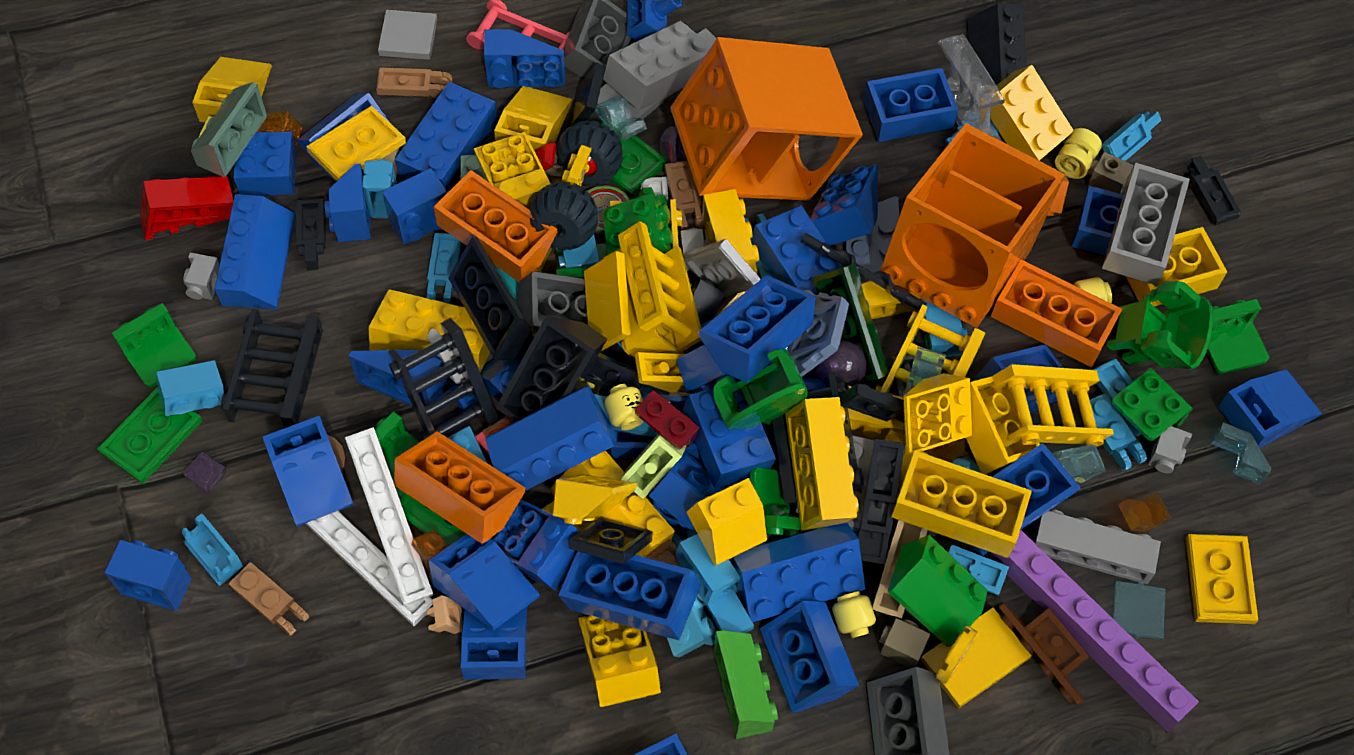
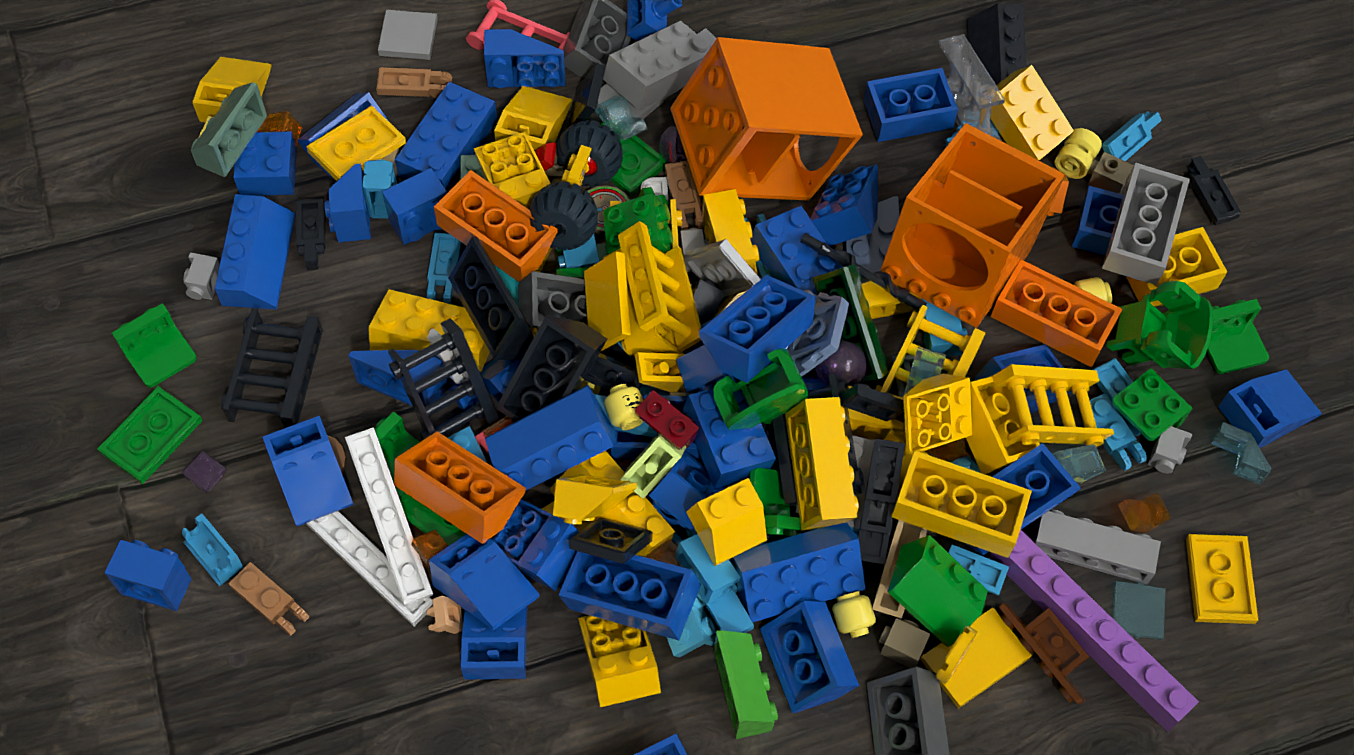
(184, 202): red wedge -> none
(190, 388): dark azure brick -> none

